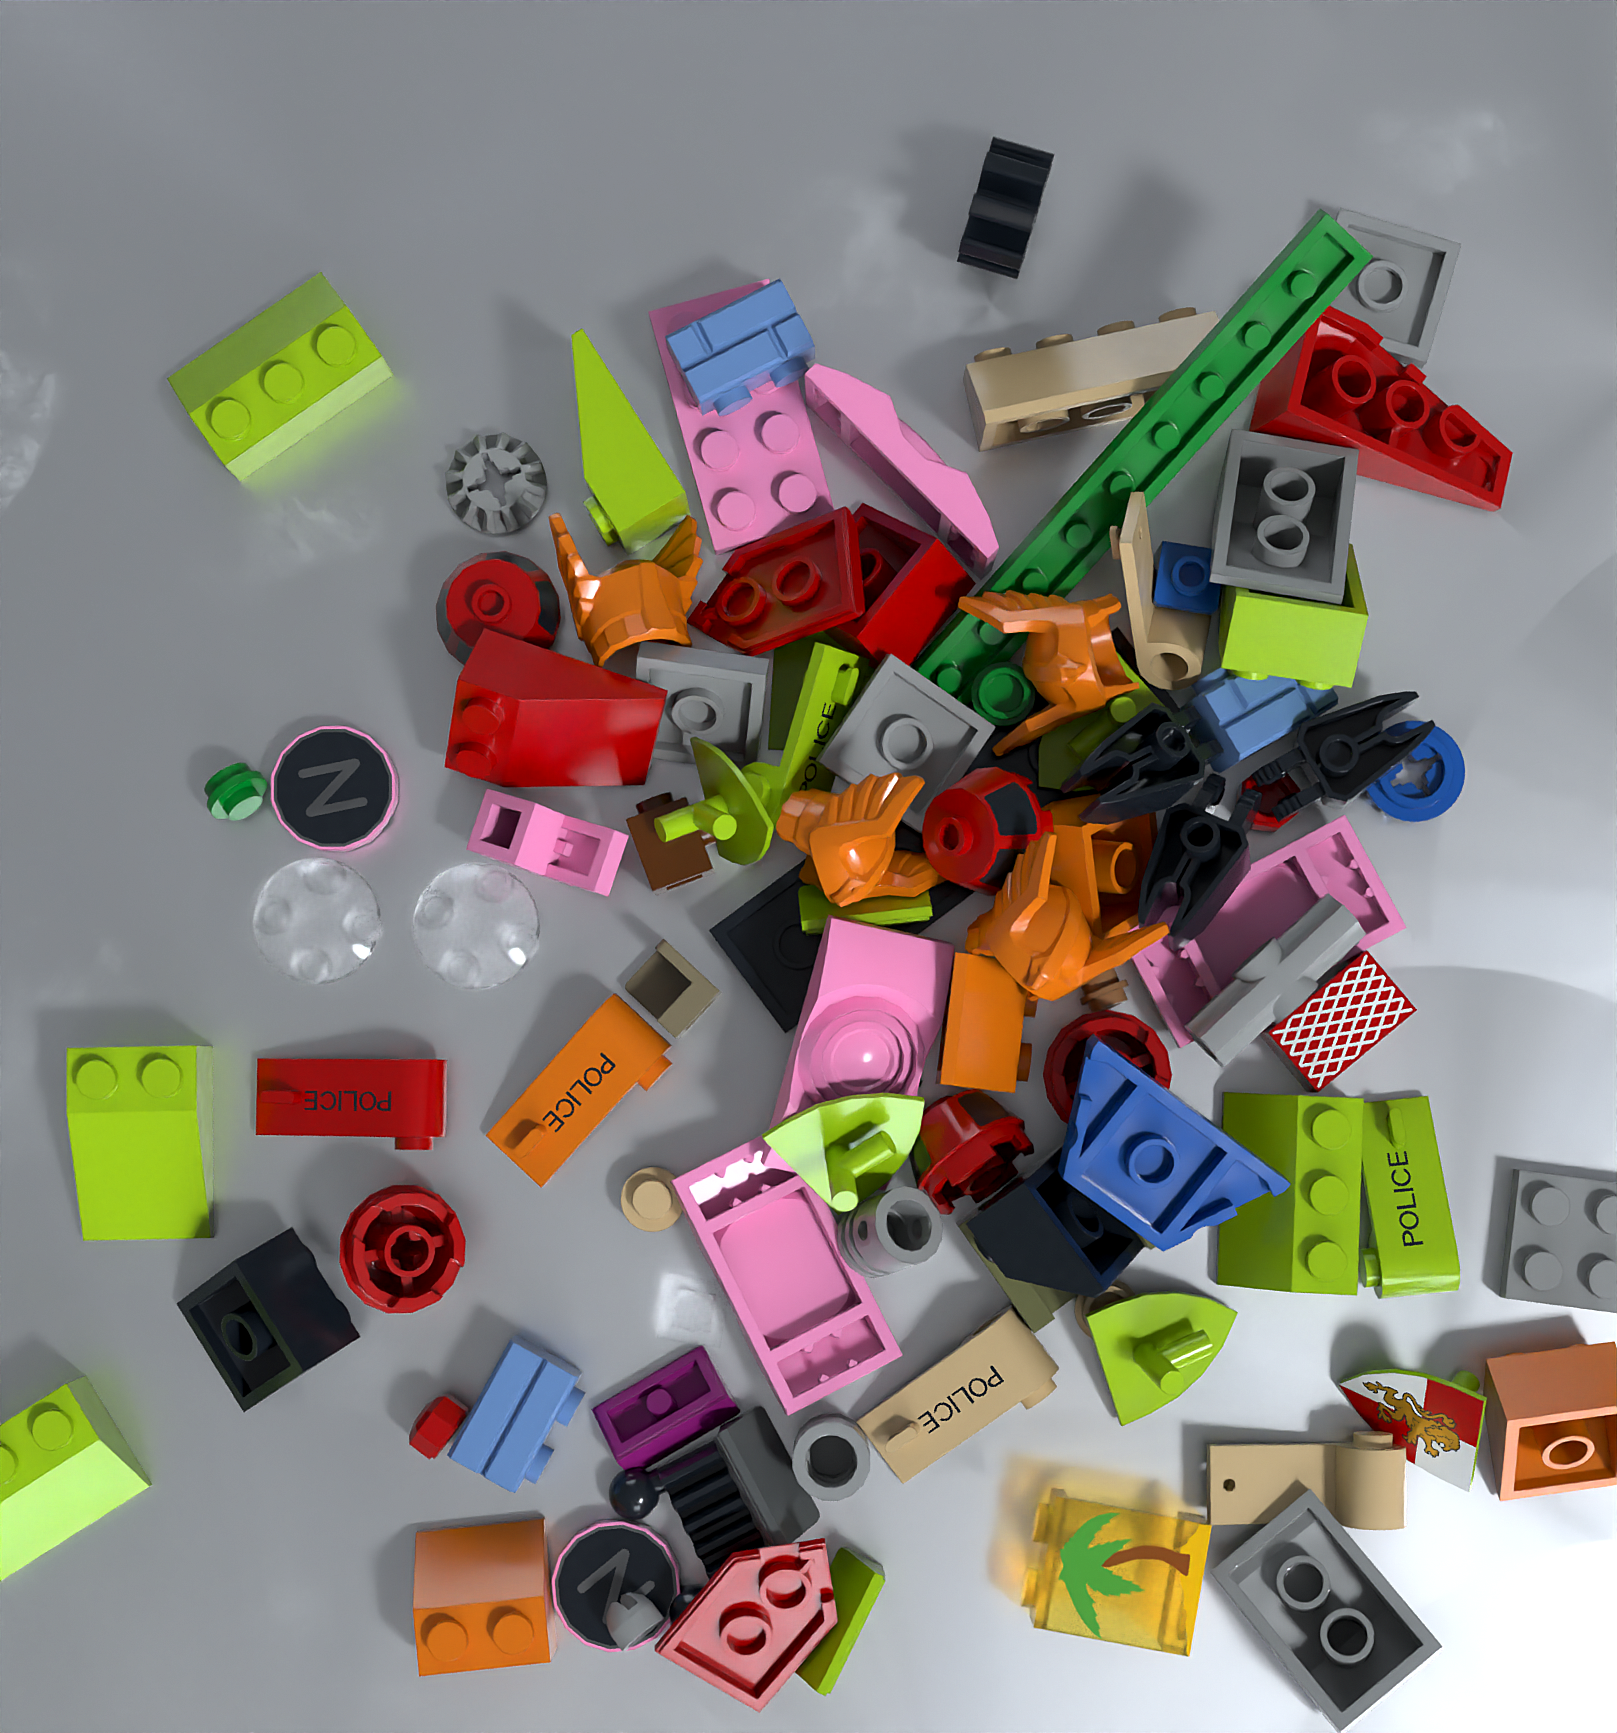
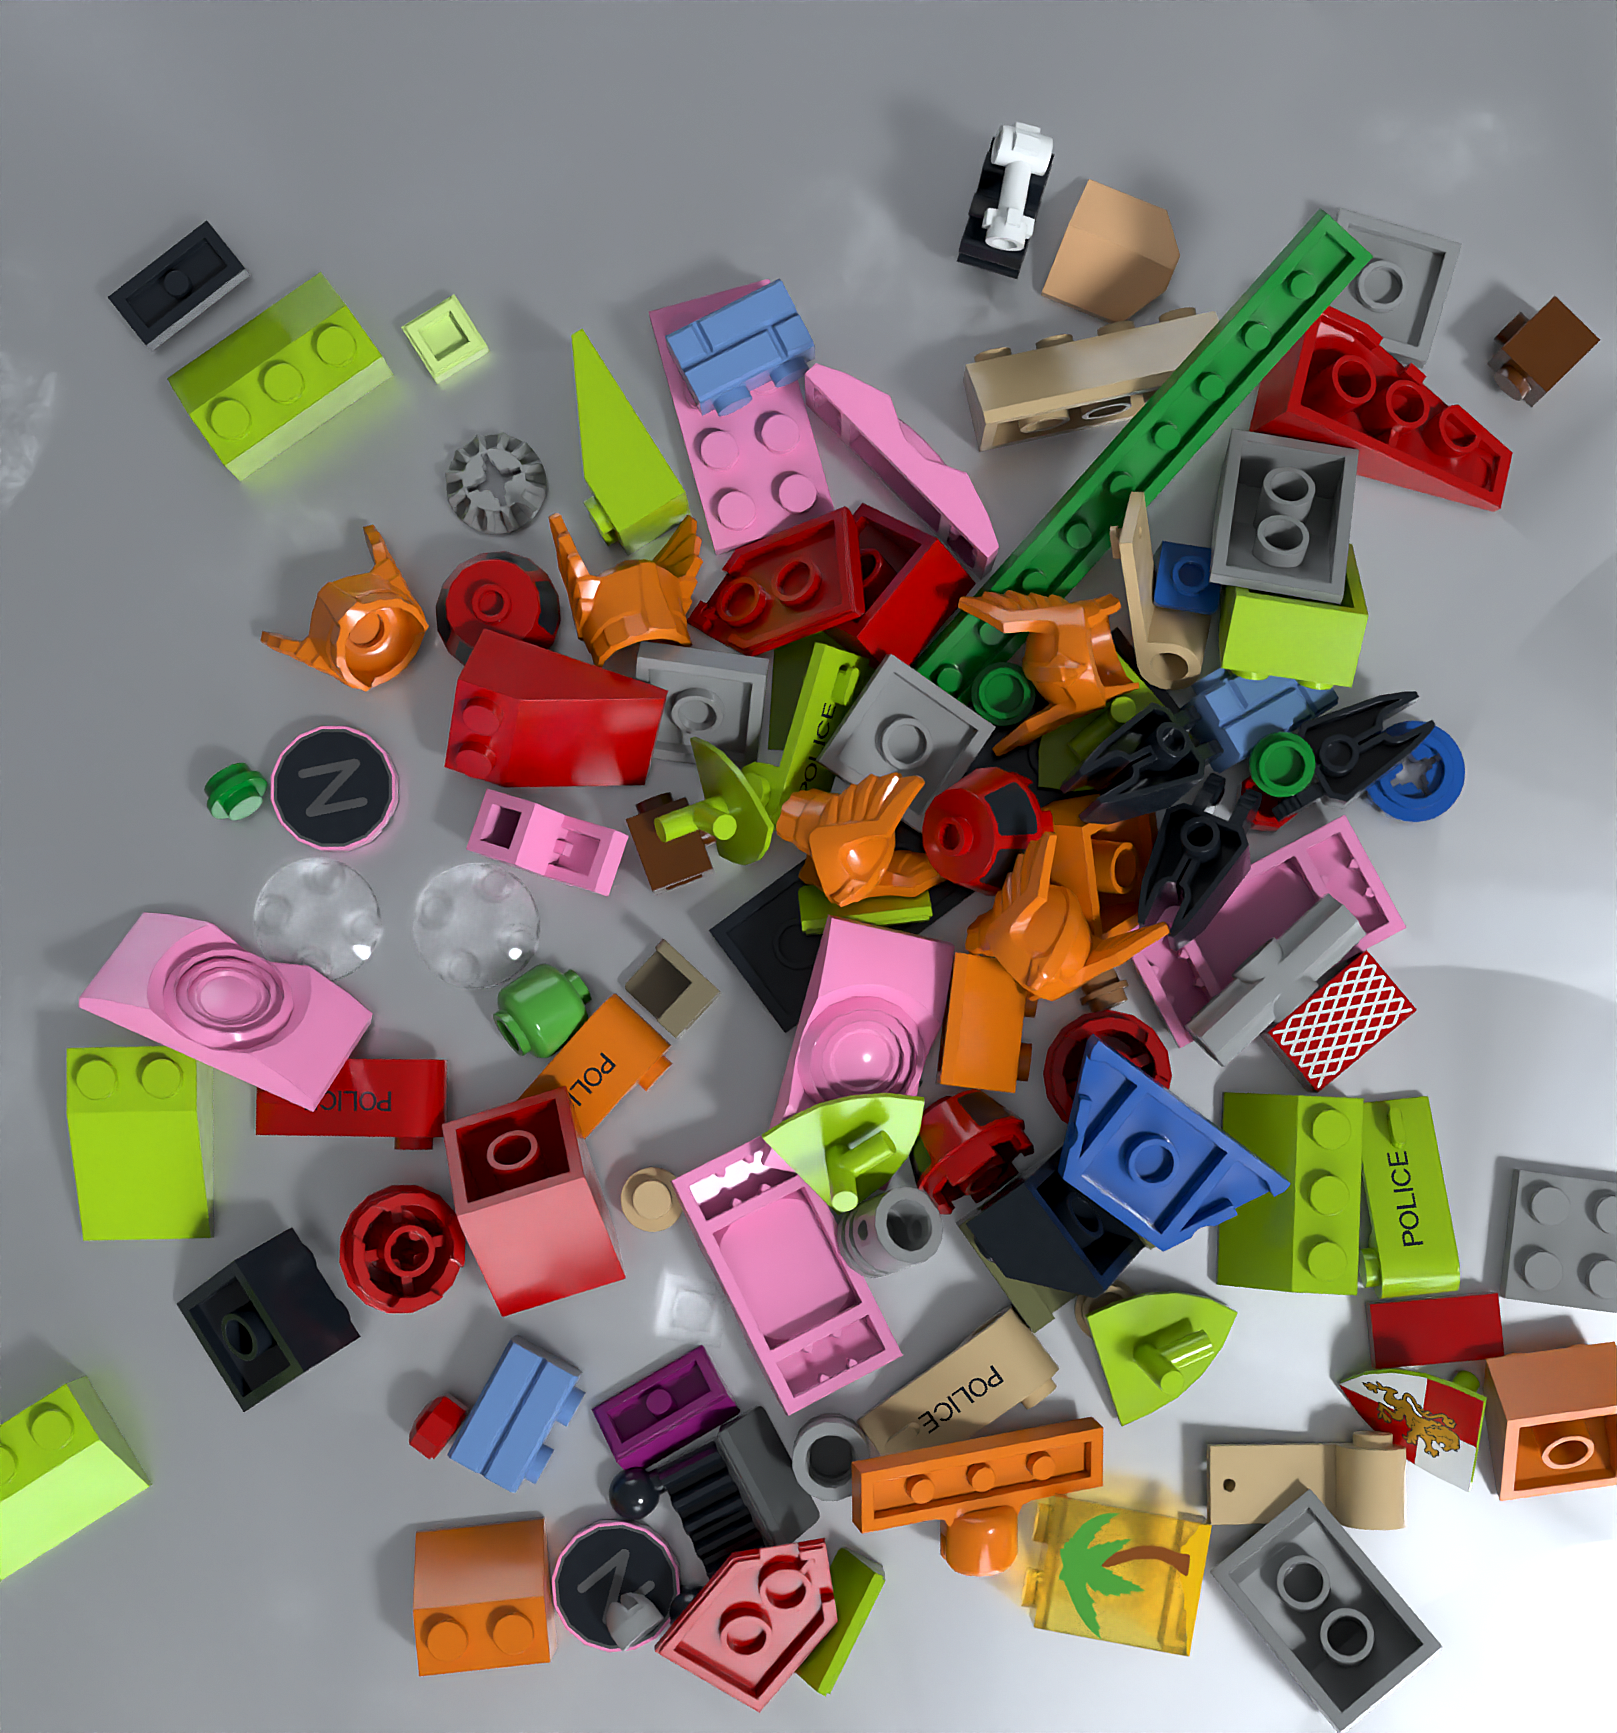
(179, 286): none -> black plate
(228, 1007): none -> bright pink slope
(360, 625): none -> orange helmet
(445, 339): none -> yellowish green tile
(531, 1202): none -> slope
(542, 1010): none -> bright green head
(977, 1488): none -> orange plate
(1022, 153): none -> white bar
(1112, 255): none -> light nougat slope
(1282, 764): none -> green plate
(1435, 1330): none -> red tile
(1539, 351): none -> reddish brown brick

